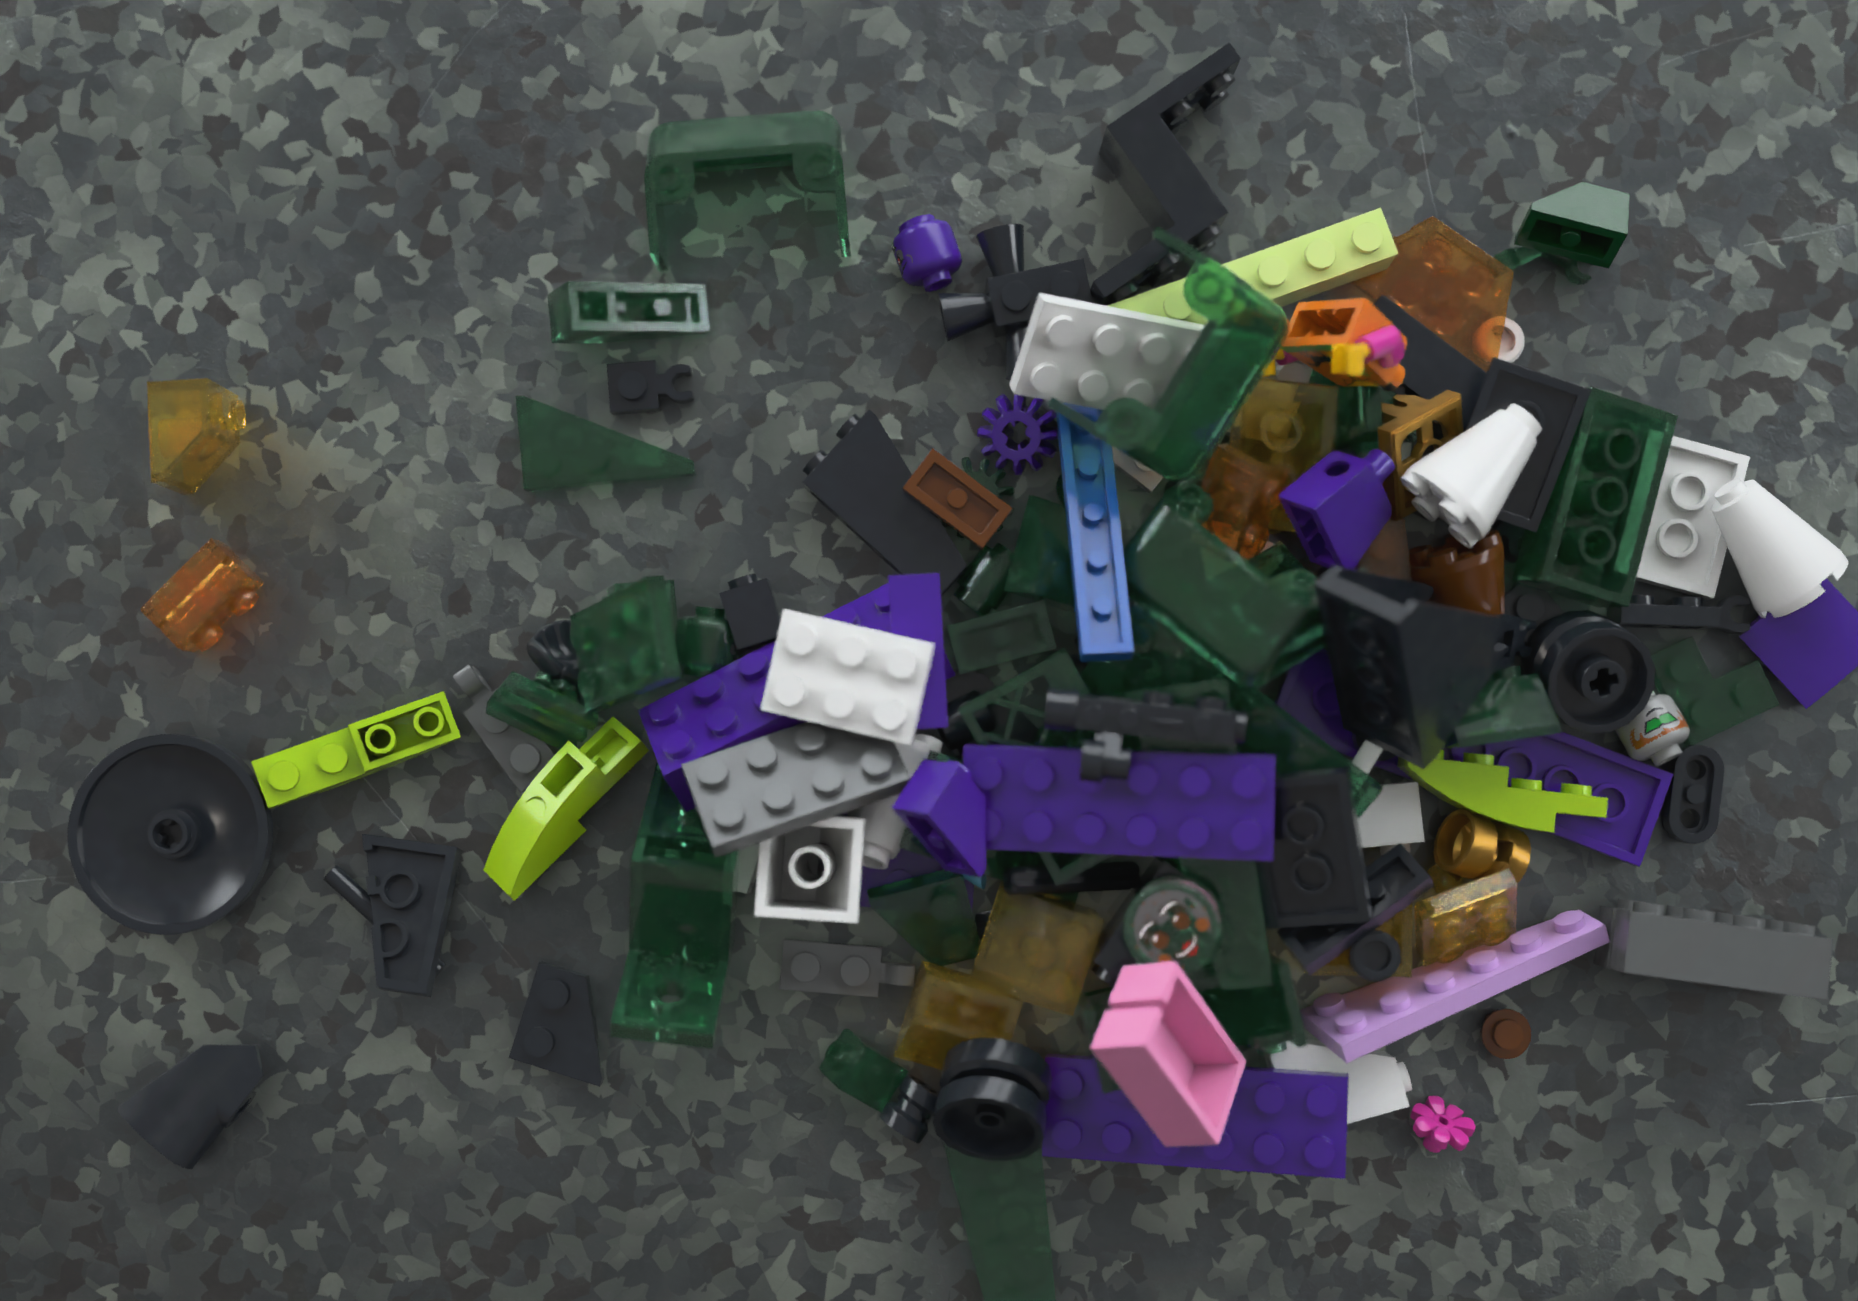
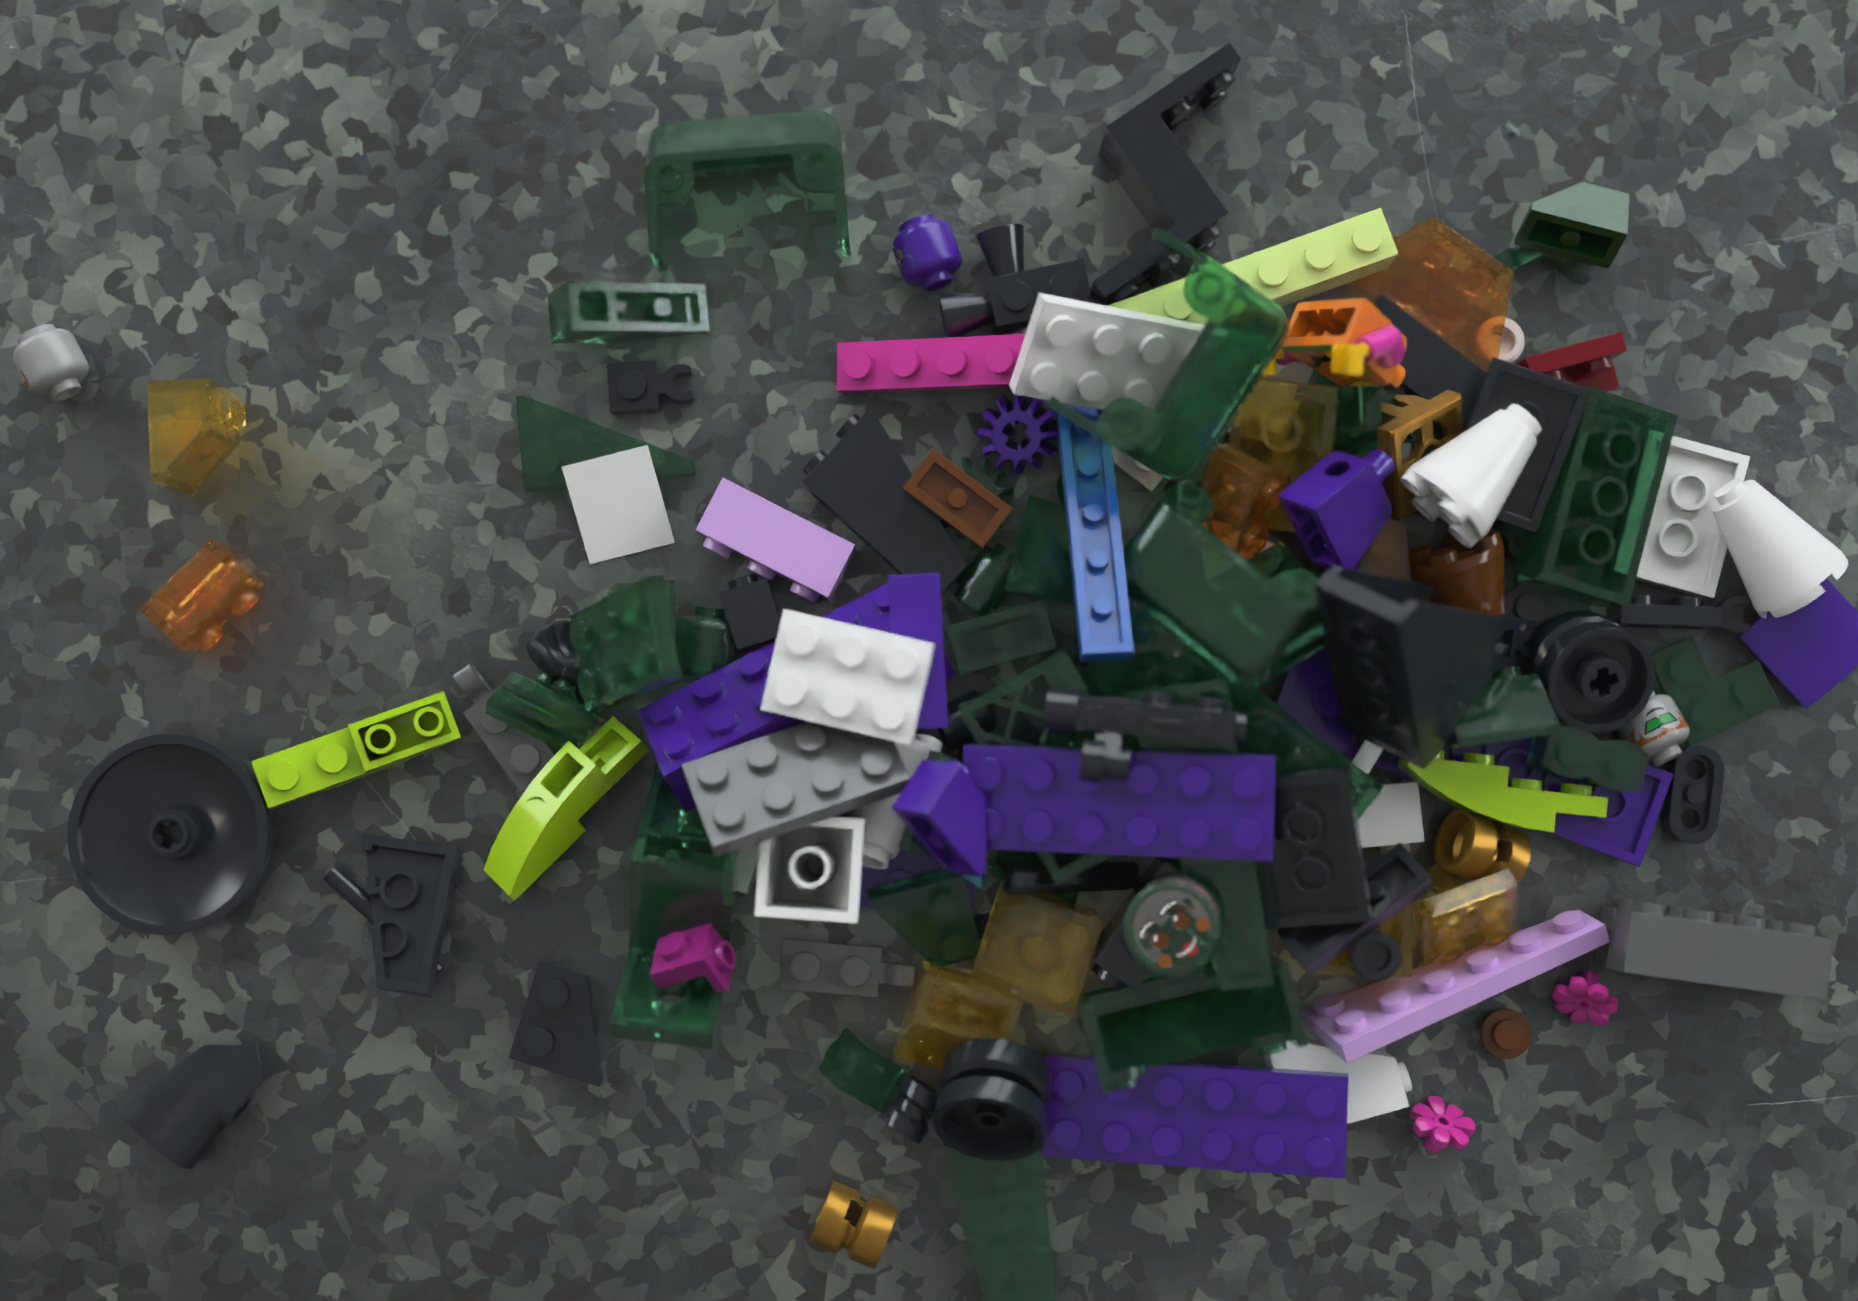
(50, 362): none -> light grey head
(618, 504): none -> white sticker
(692, 955): none -> magenta bracket
(774, 541): none -> lavender brick
(871, 1219): none -> pearl gold wheel
(927, 364): none -> dark pink plate
(1169, 1054): bright pink piece -> none
(1581, 363): none -> dark red bracket
(1585, 999): none -> dark pink plant
(1595, 763): none -> clear green brick

